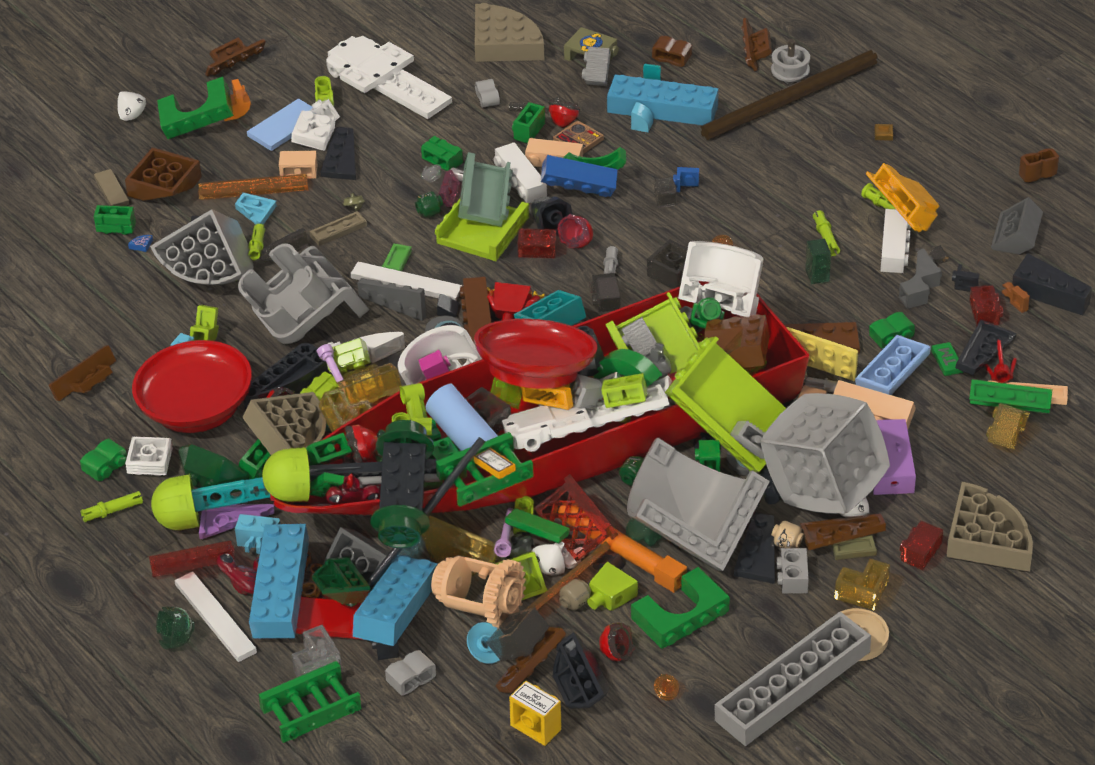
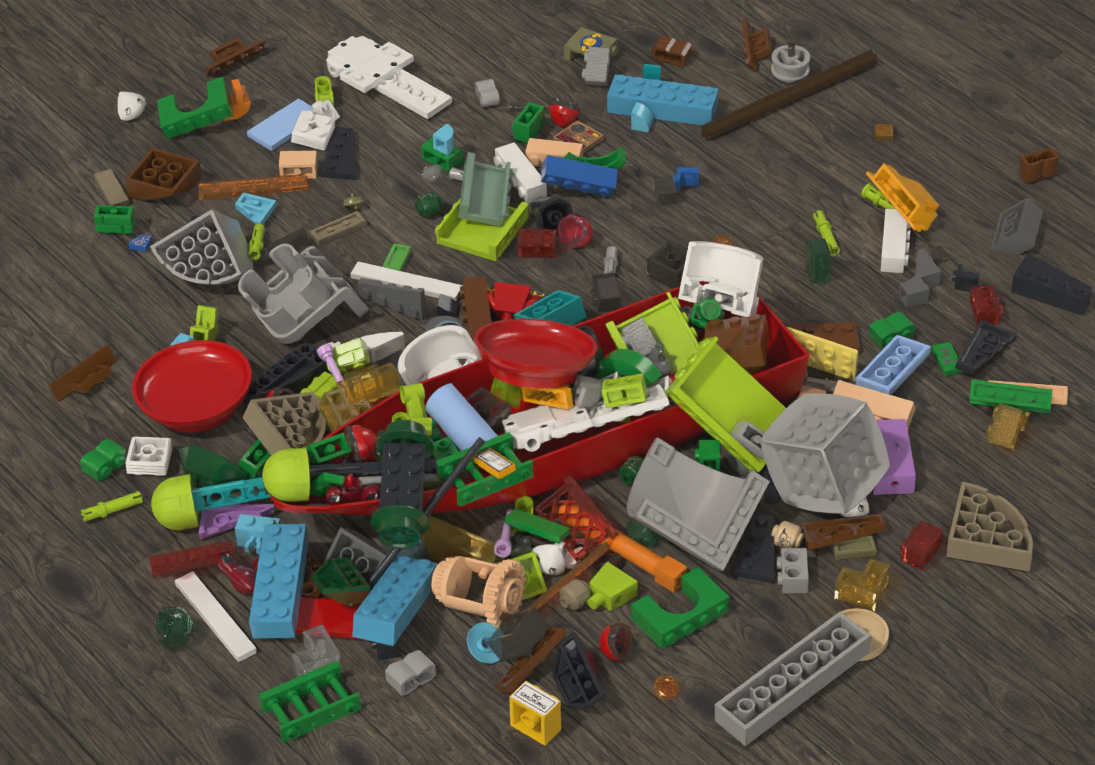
(434, 364): dark pink brick -> none
(444, 140): none -> medium azure brick
(449, 188): clear pink tile -> none
(505, 35): dark tan brick -> none
(1001, 371): red plant -> none
(1017, 296): dark orange plate -> none

